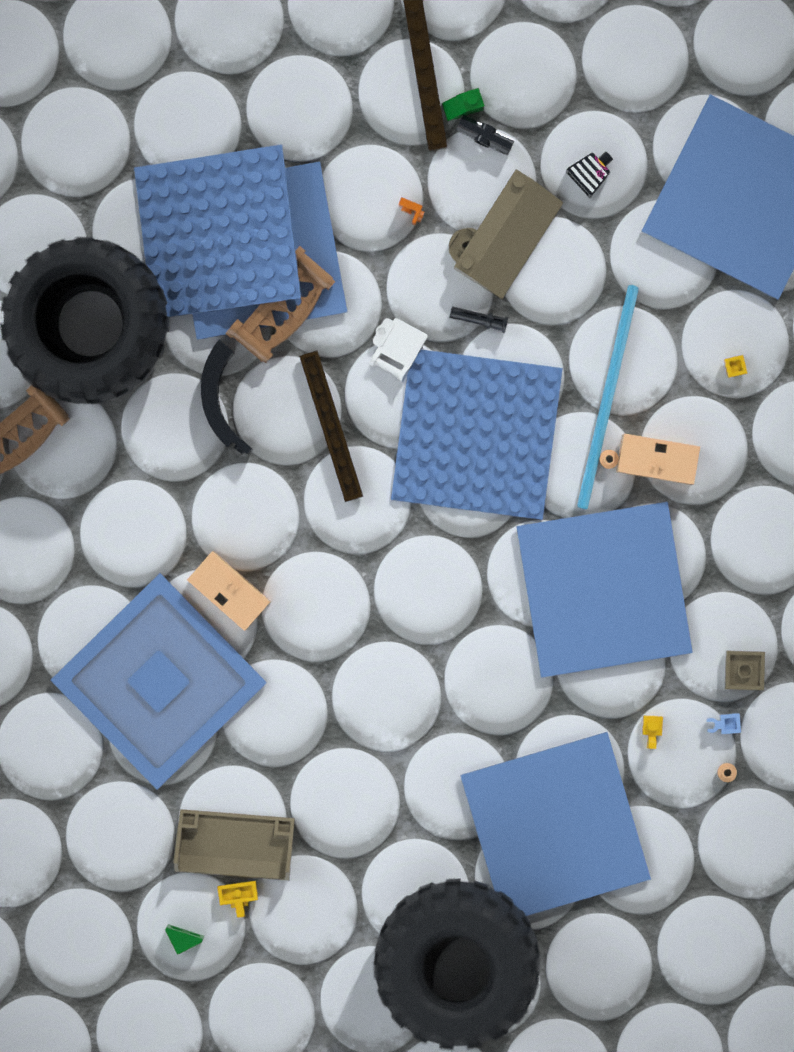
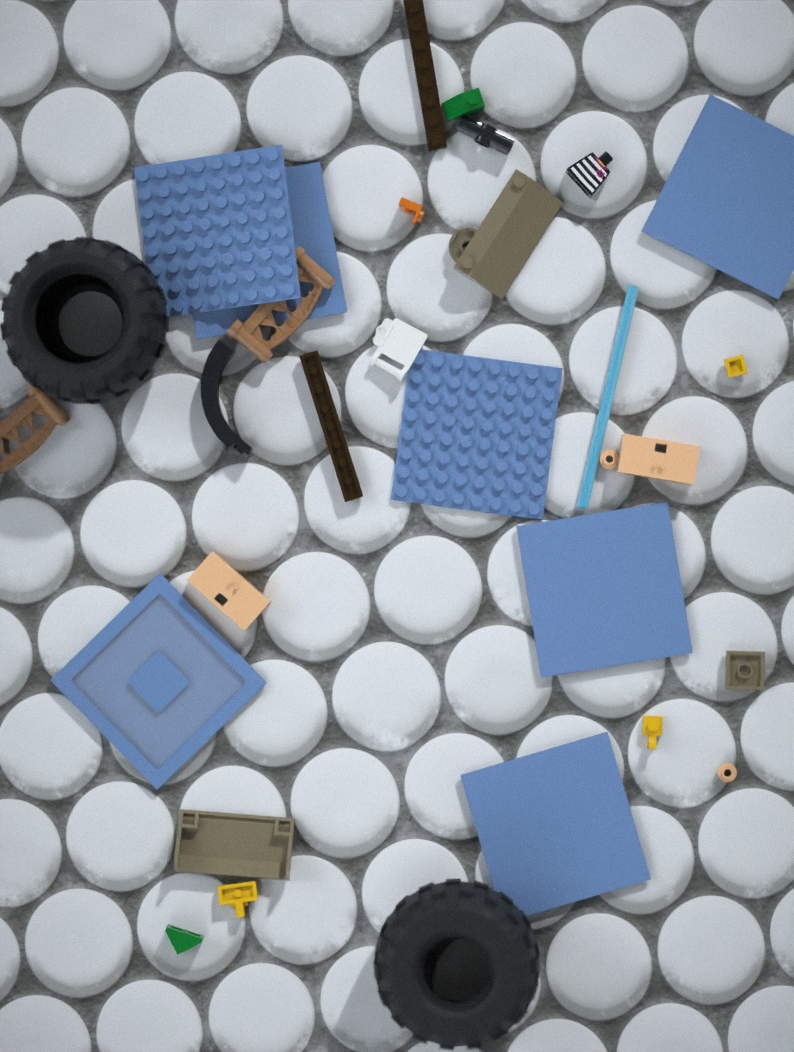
(487, 320): black pin -> none
(728, 723): light blue plate -> none

